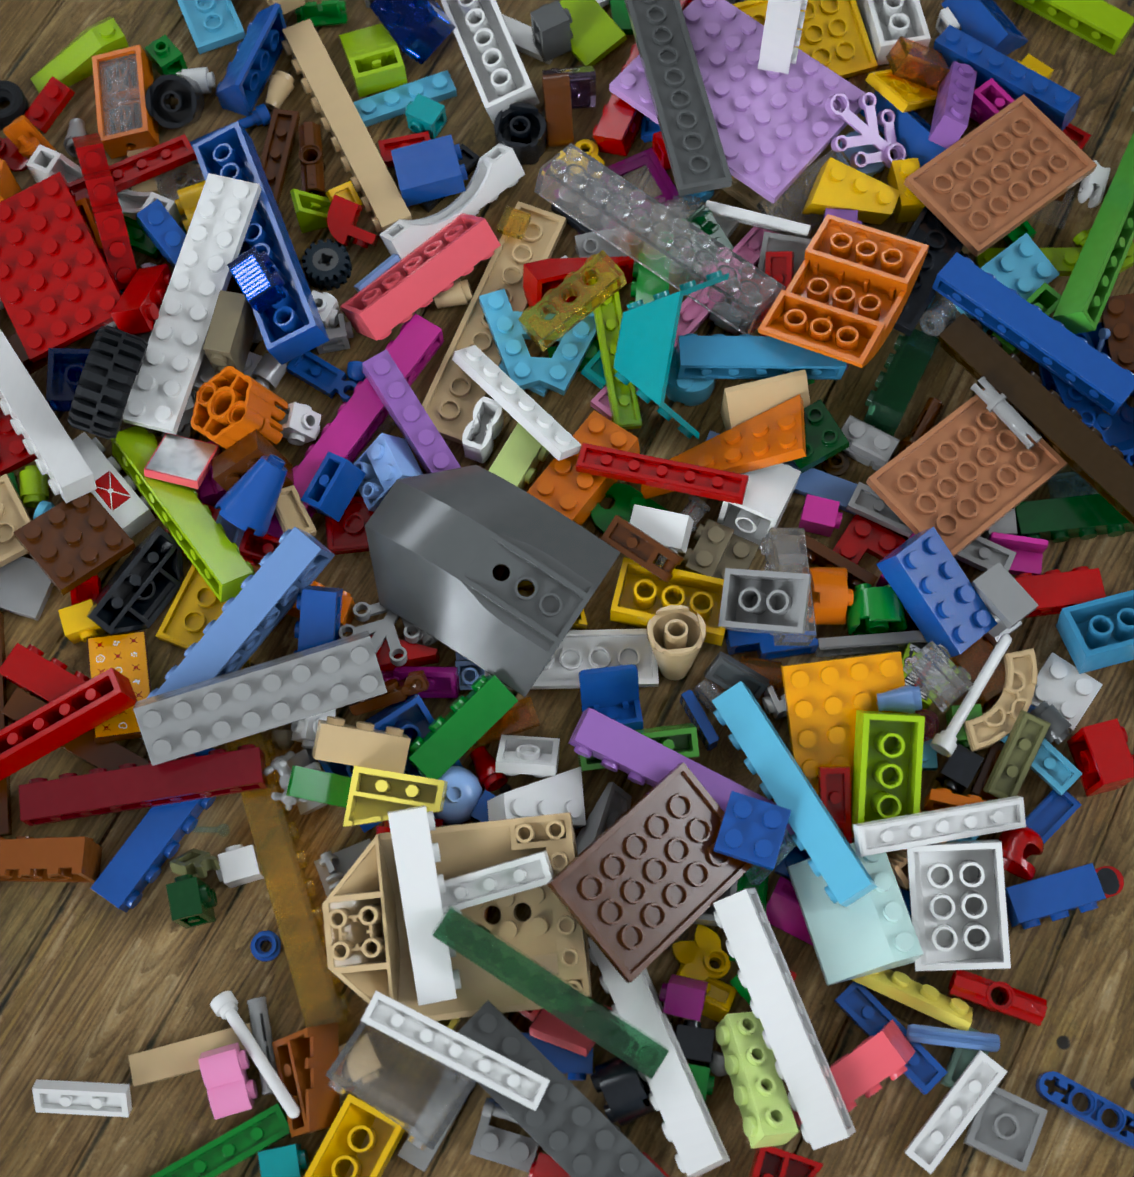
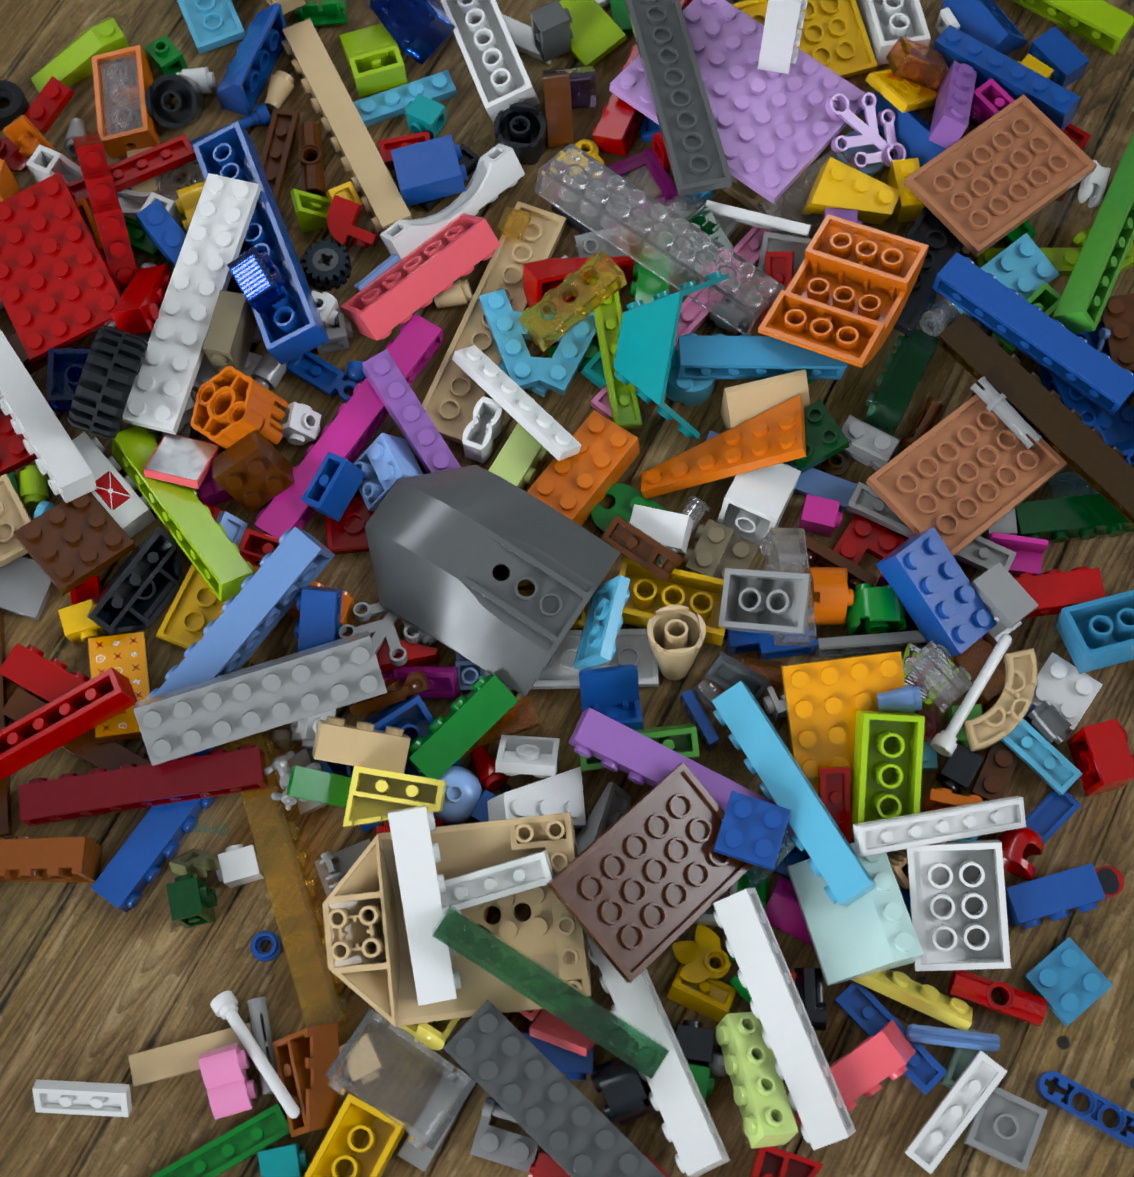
(255, 495): blue cone -> none
(292, 512): tan tile -> none
(455, 1050): white plate -> none
(602, 623): none -> medium azure plate
(662, 473): red tile -> none
(684, 997): magenta brick -> none
(810, 990): none -> black piece
(1017, 756): olive tile -> none
(1060, 55): none -> blue brick
(1067, 981): none -> dark azure plate

